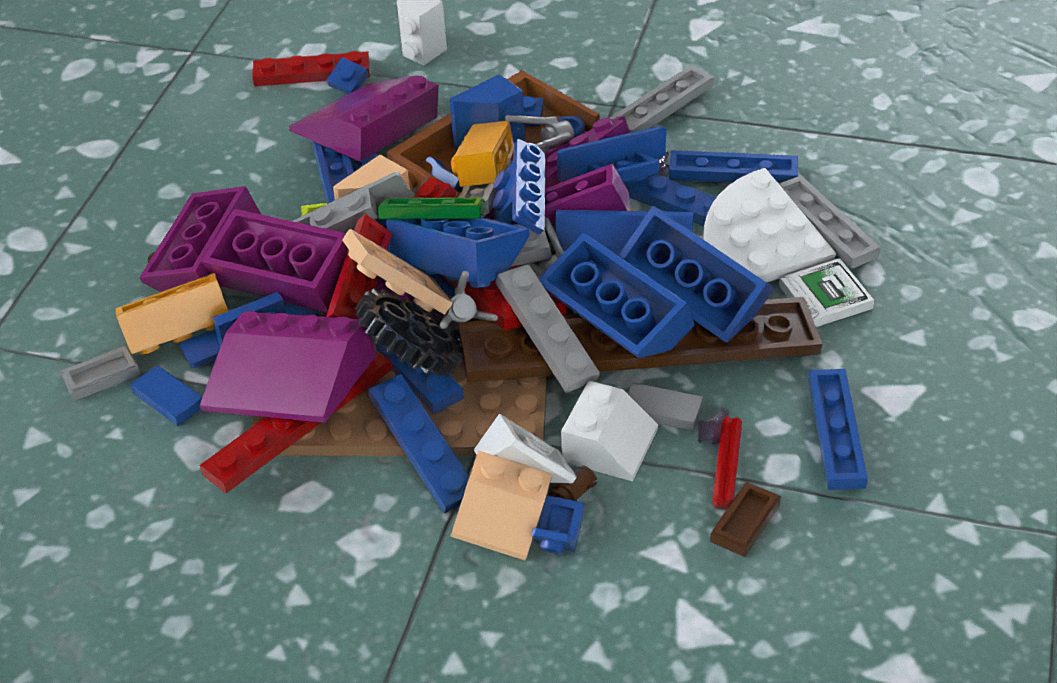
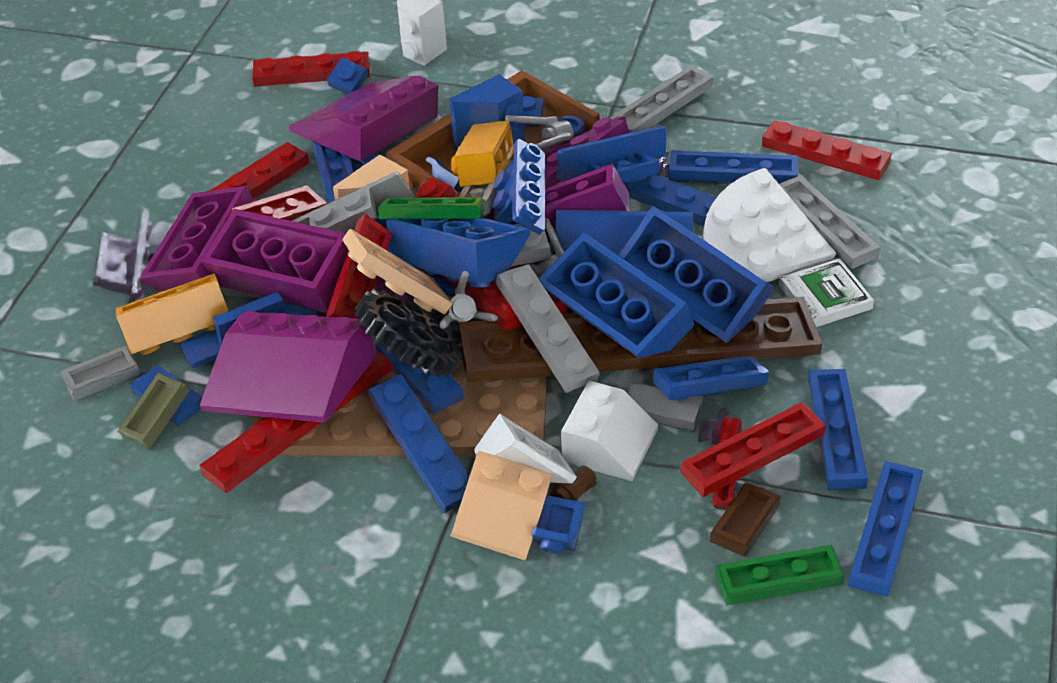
(121, 260): none -> bracket
(153, 410): none -> olive tile
(268, 170): none -> red plate
(286, 205): none -> plate
(710, 377): none -> blue plate
(752, 449): none -> red plate
(779, 574): none -> green tile
(826, 149): none -> red plate
(885, 529): none -> blue plate

